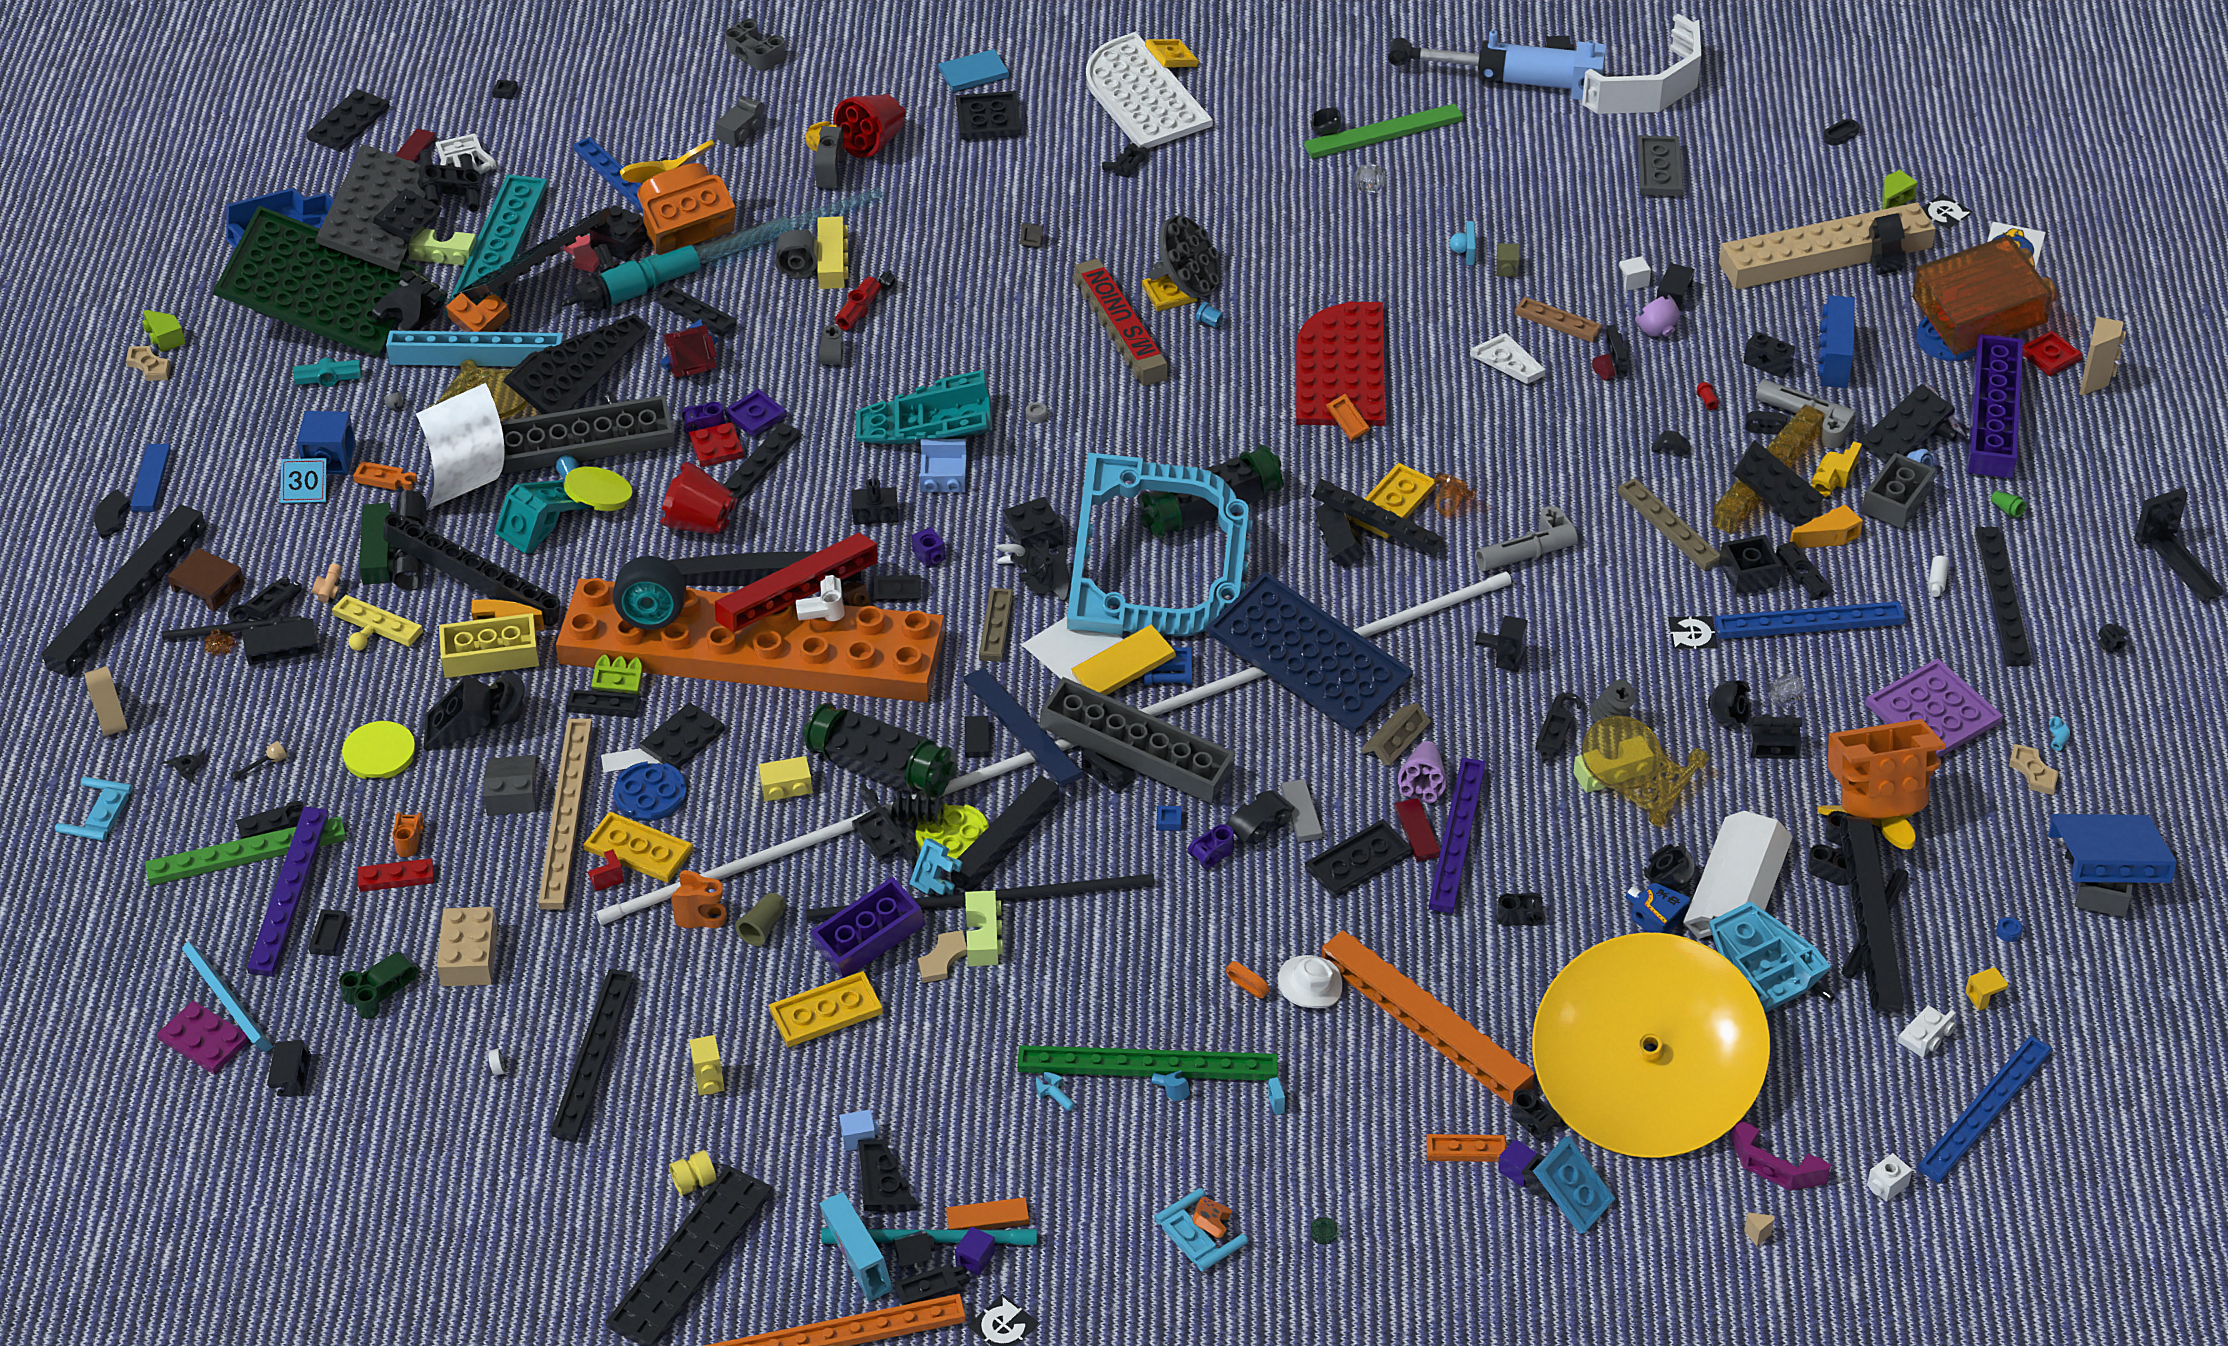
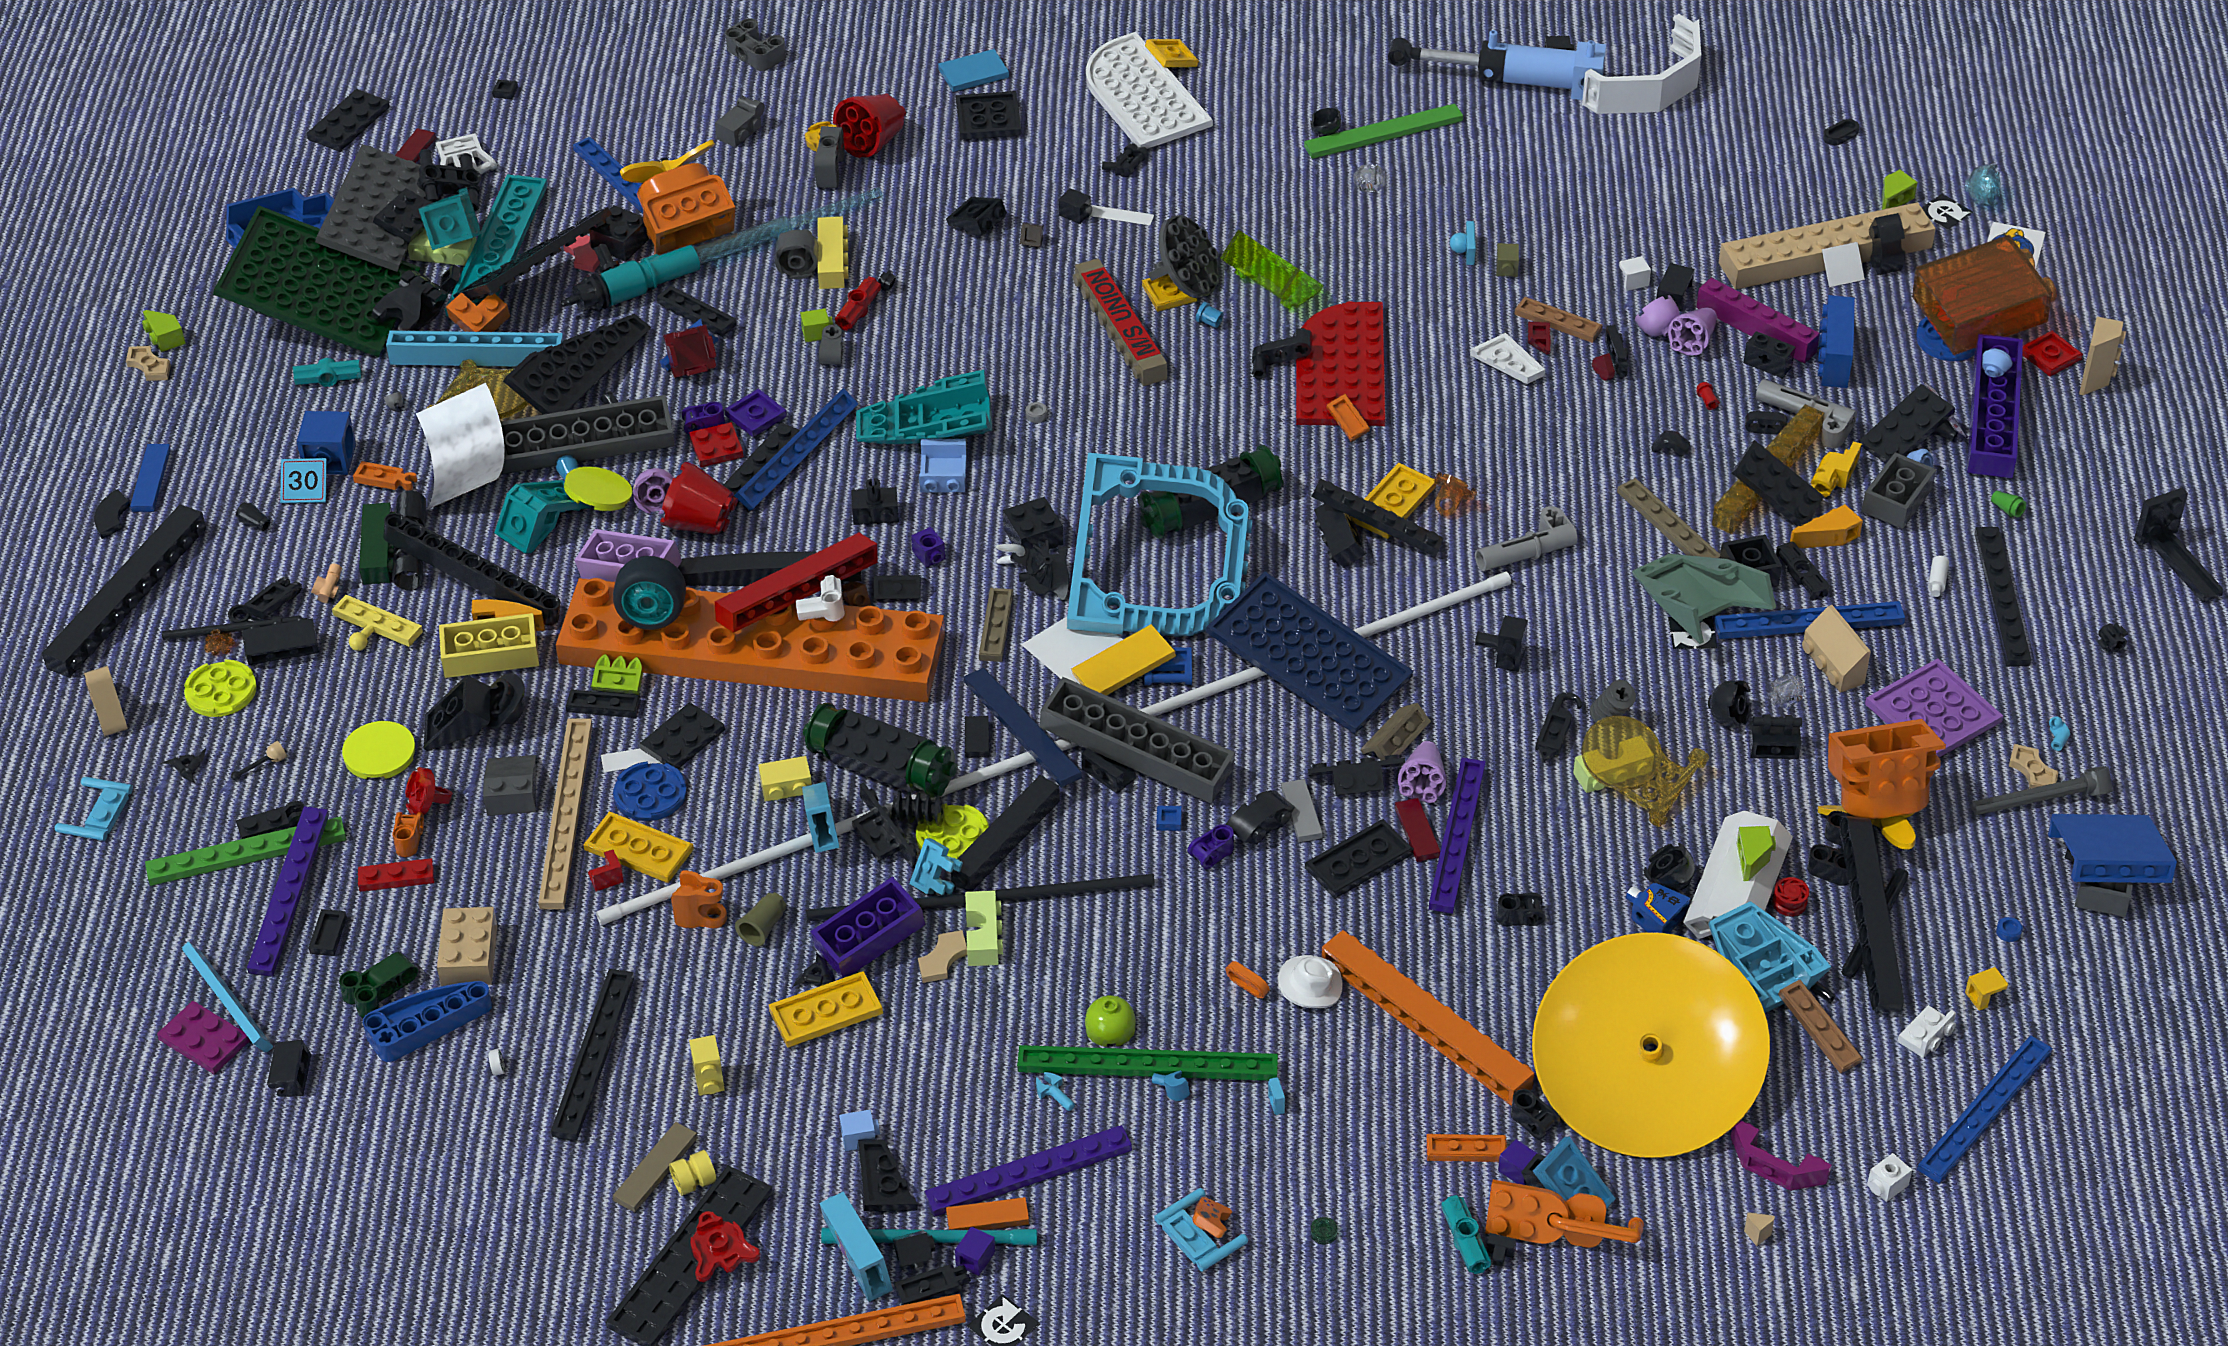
(207, 577): reddish brown panel -> none
(220, 688): none -> neon yellow tile
(250, 515): none -> black cone
(422, 792): none -> red tile
(424, 1017): none -> blue beam
(450, 220): none -> teal bracket
(450, 278): none -> black tile
(609, 551): none -> lavender brick
(651, 489): none -> lavender cylinder
(654, 1167): none -> dark tan tile
(719, 1245): none -> red tile
(796, 449): none -> blue plate
(808, 975): none -> black piece
(813, 324): none -> lime brick
(820, 817): none -> medium azure slope
(978, 215): none -> black plate
(1028, 1170): none -> dark purple plate
(1075, 206): none -> black brick
(1110, 1021): none -> lime cylinder
(1121, 215): none -> white sticker
(1270, 271): none -> clear neon green windscreen
(1270, 353): none -> black beam
(1357, 777): none -> black bracket
(1469, 1245): none -> teal piece
(1501, 1248): none -> black tile
(1523, 1214): none -> orange plate
(1540, 336): none -> dark red slope
(1659, 165): dark grey plate -> none
(1692, 331): none -> lavender cone
(1703, 587): none -> sand green windscreen
(1752, 316): none -> magenta brick
(1754, 849): none -> lime slope
(1791, 897): none -> red wheel
(1820, 1026): none -> medium nougat tile
(1837, 650): none -> tan slope
(1843, 264): none -> white sticker
(1984, 185): none -> clear light blue cylinder
(1996, 362): none -> light blue cone
(2091, 782): none -> dark grey piece

